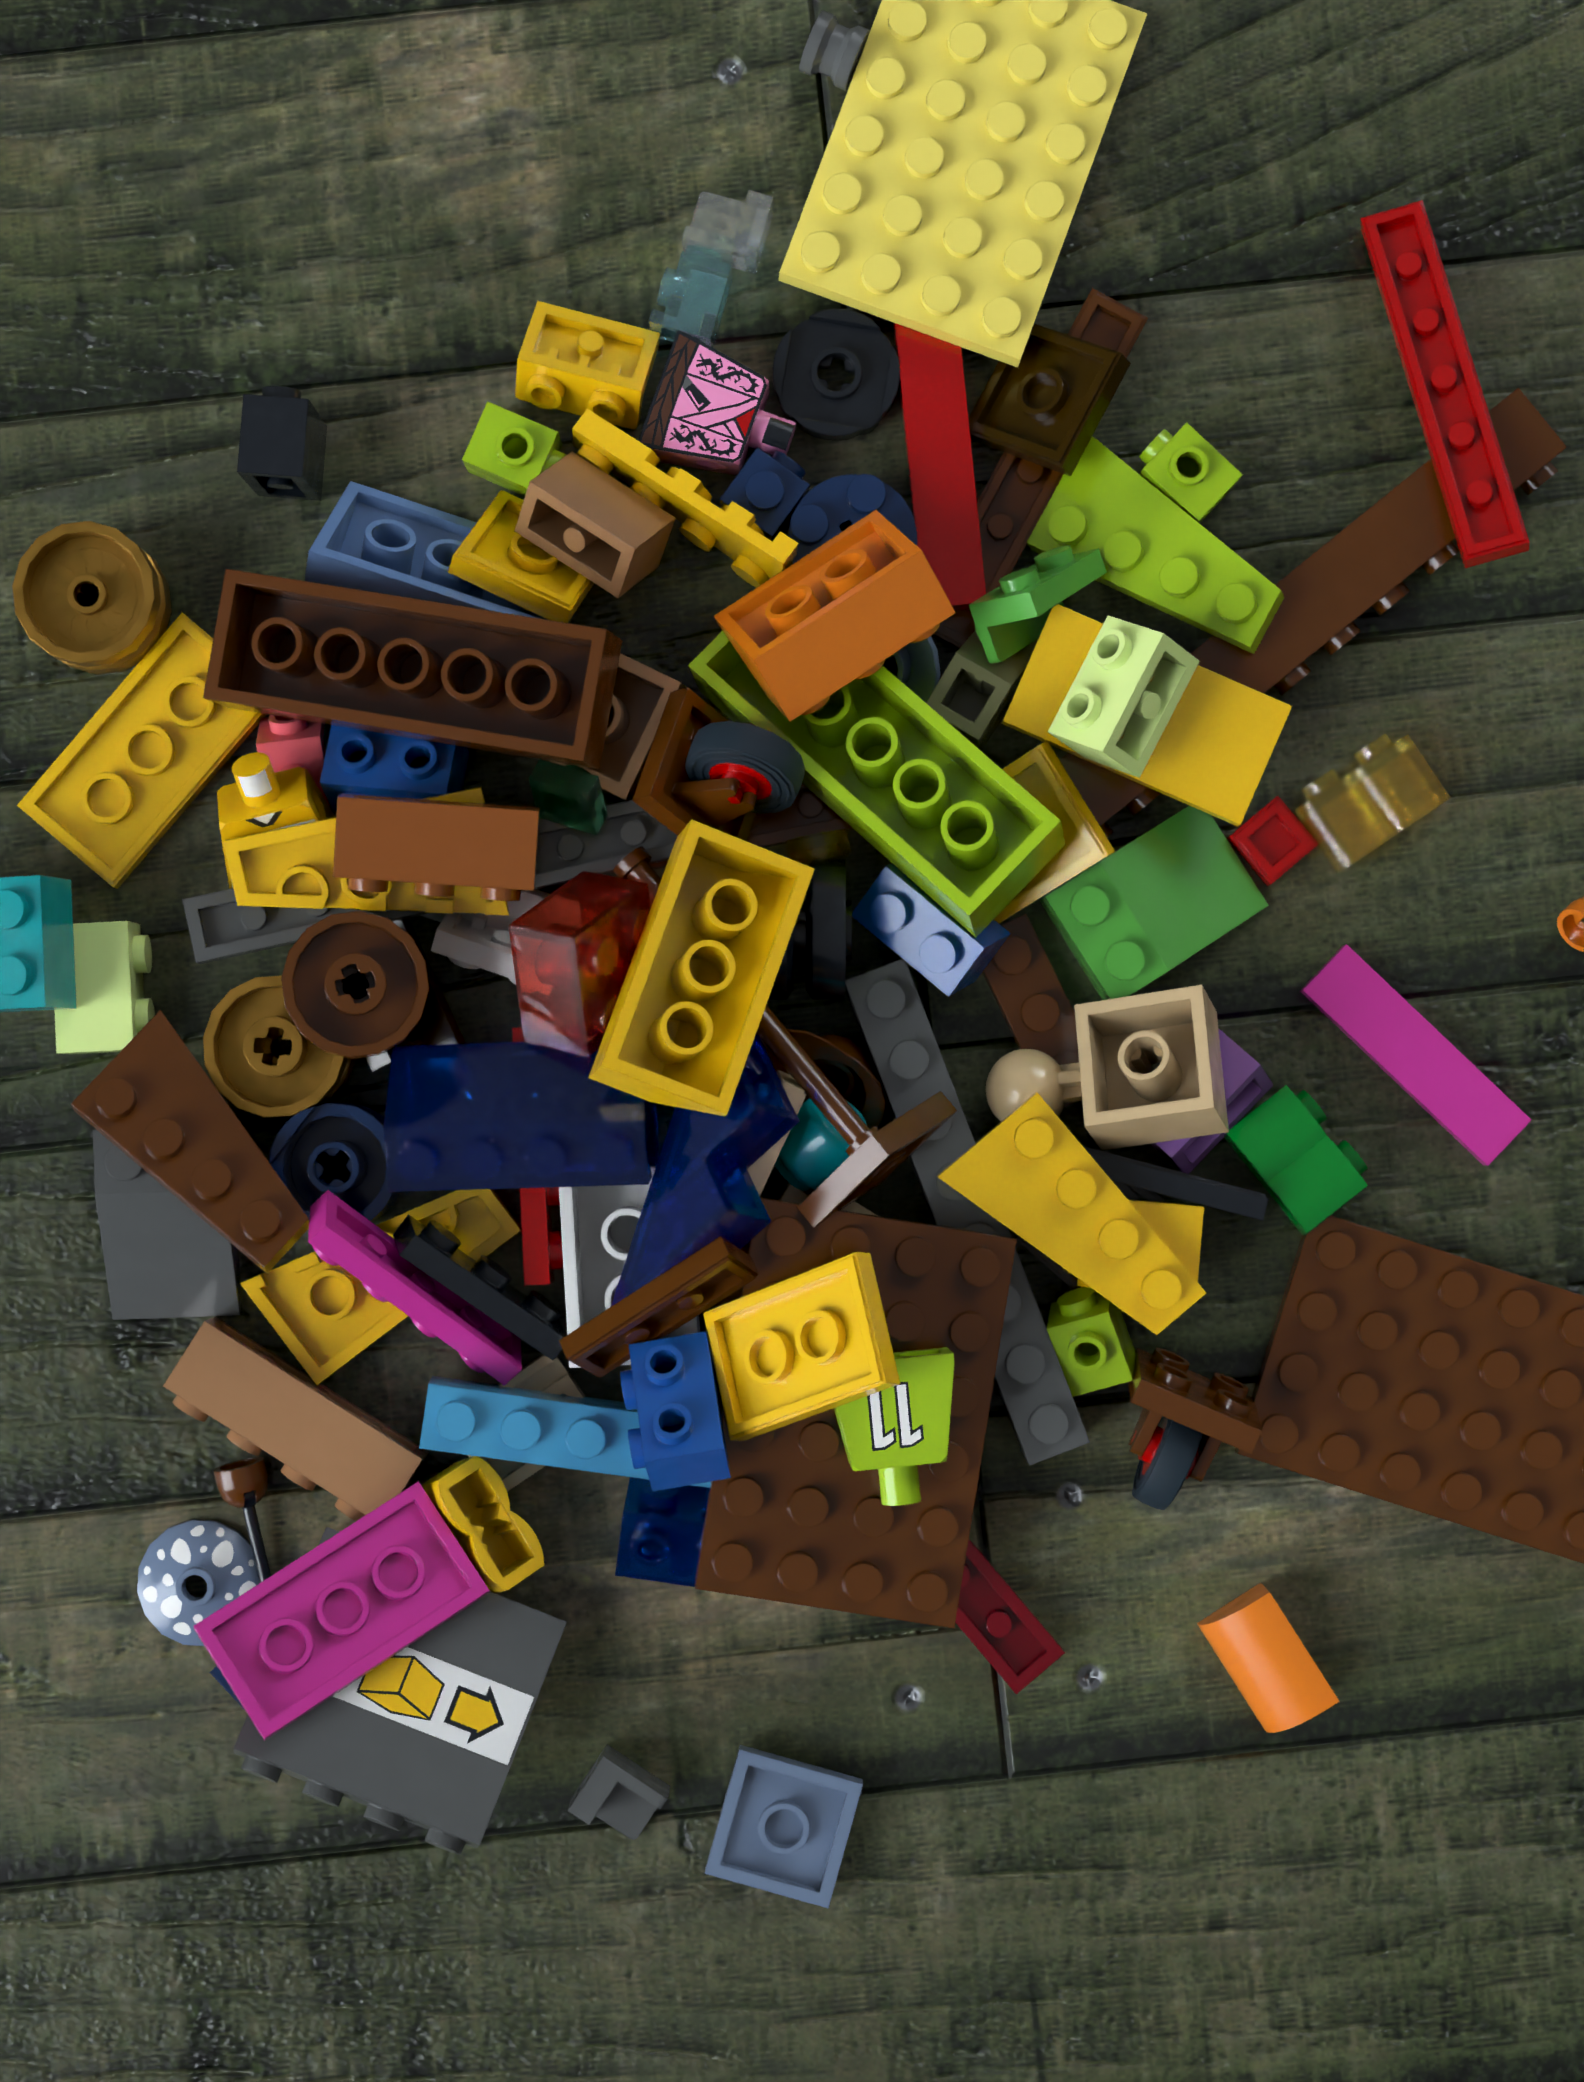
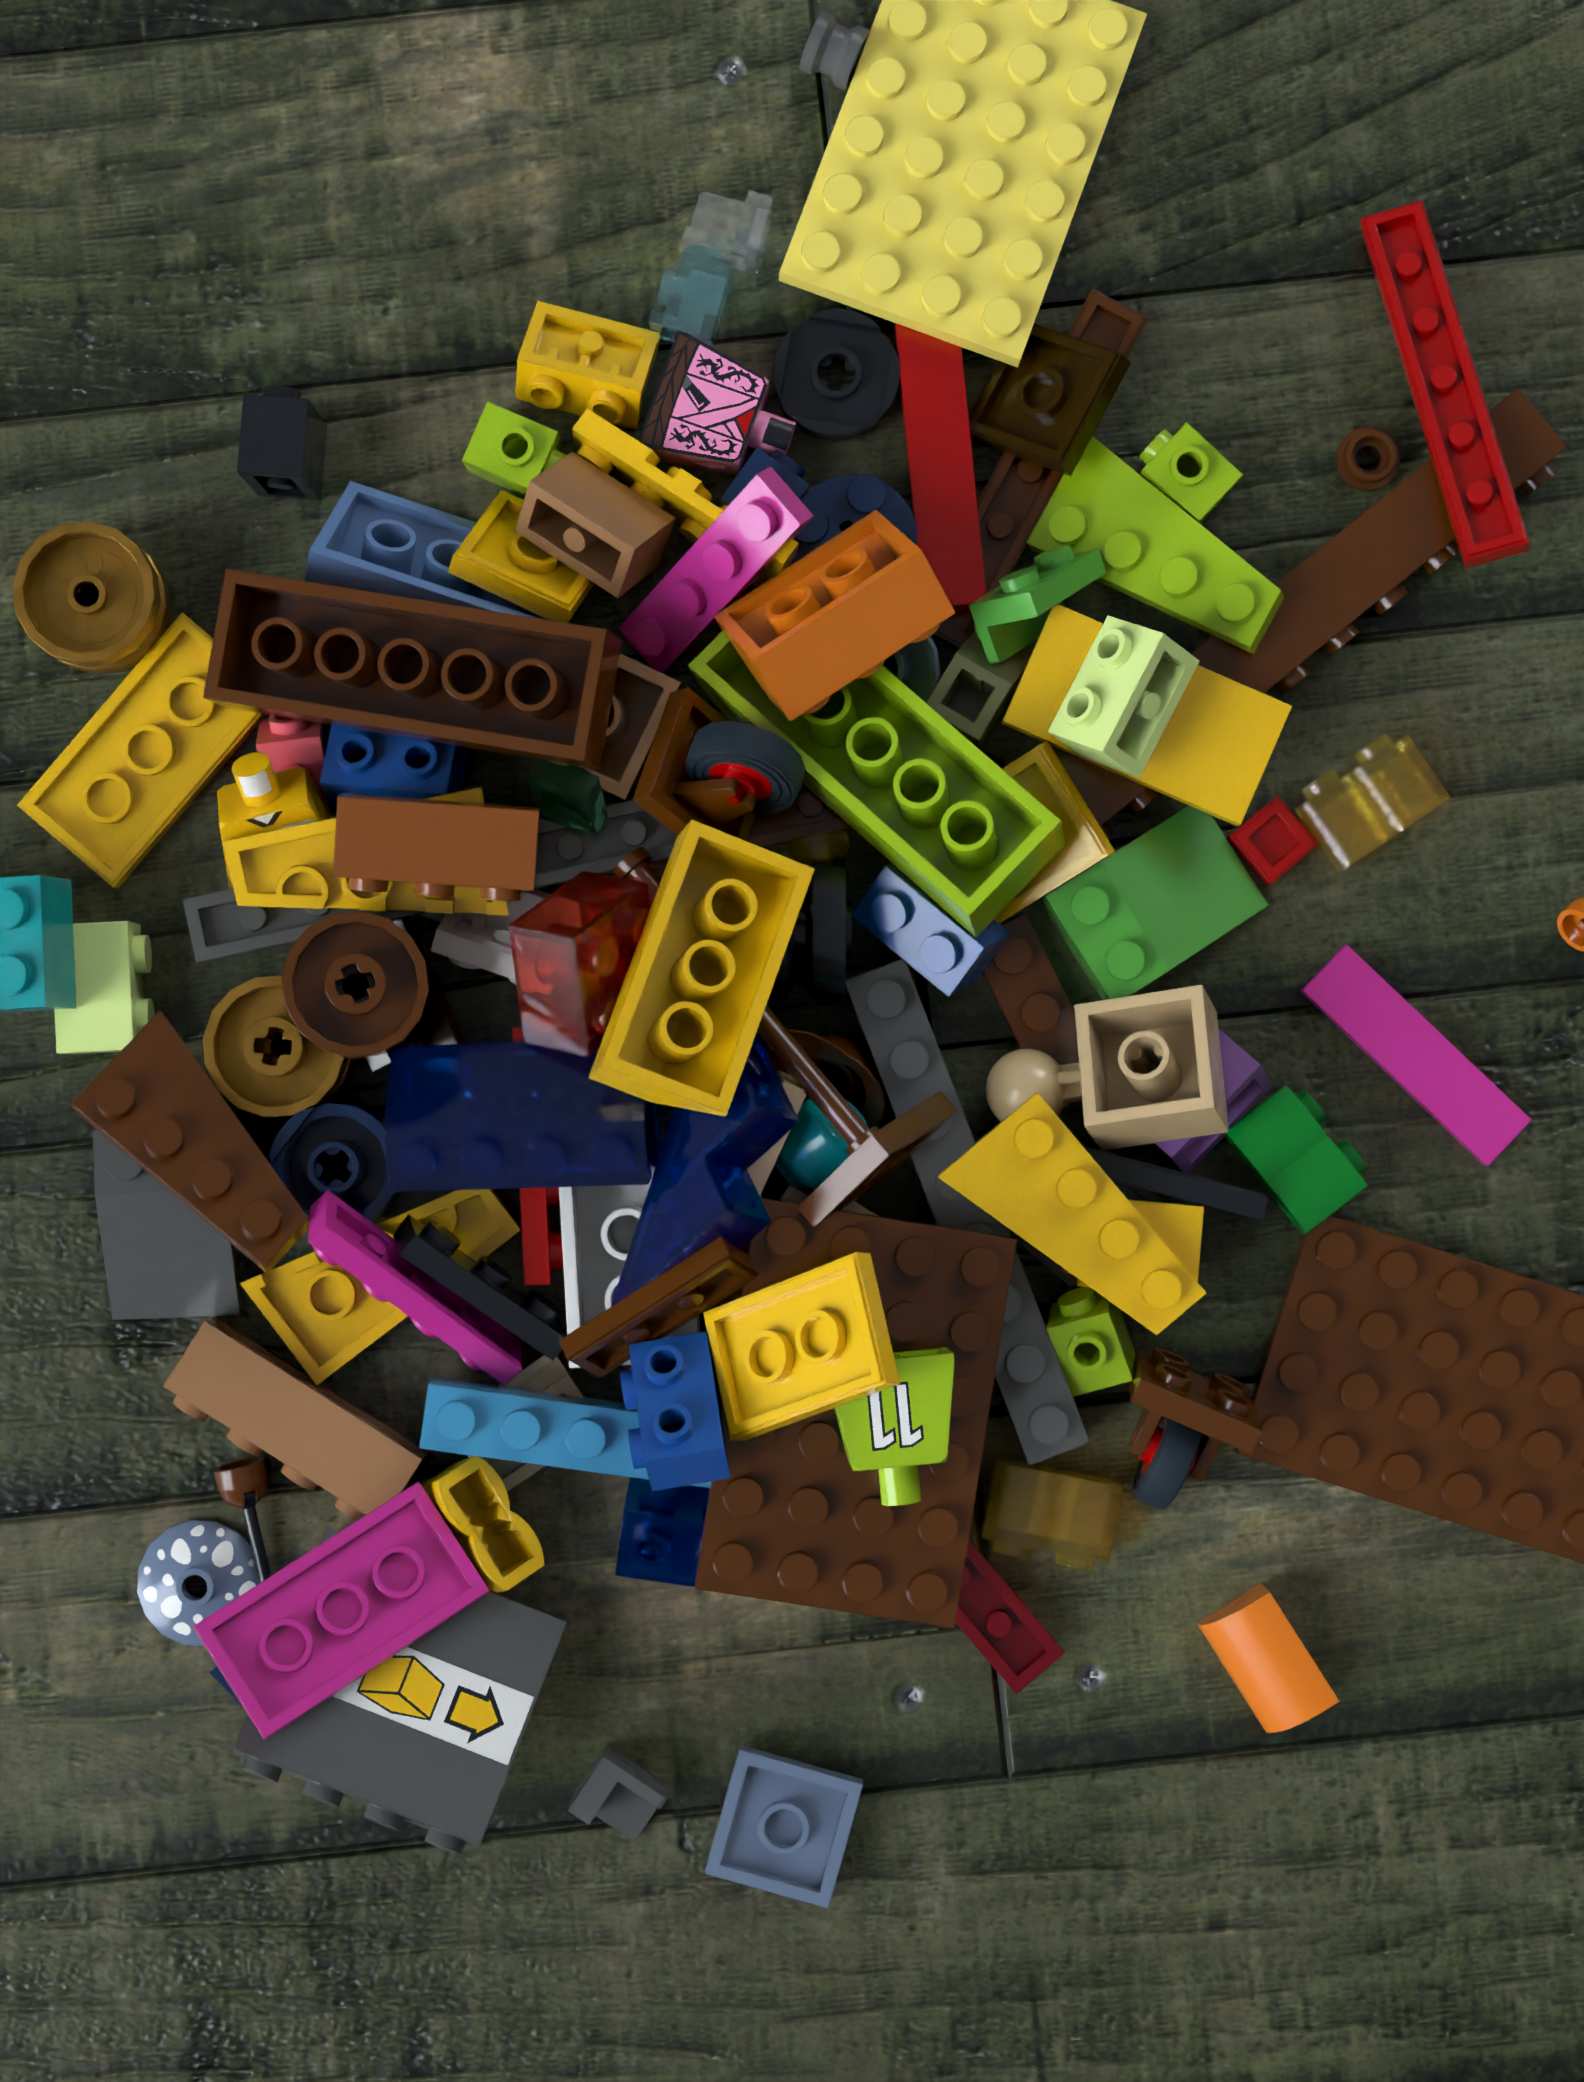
(716, 570): none -> dark pink plate
(1051, 1512): none -> clear yellow brick
(1379, 443): none -> reddish brown plate

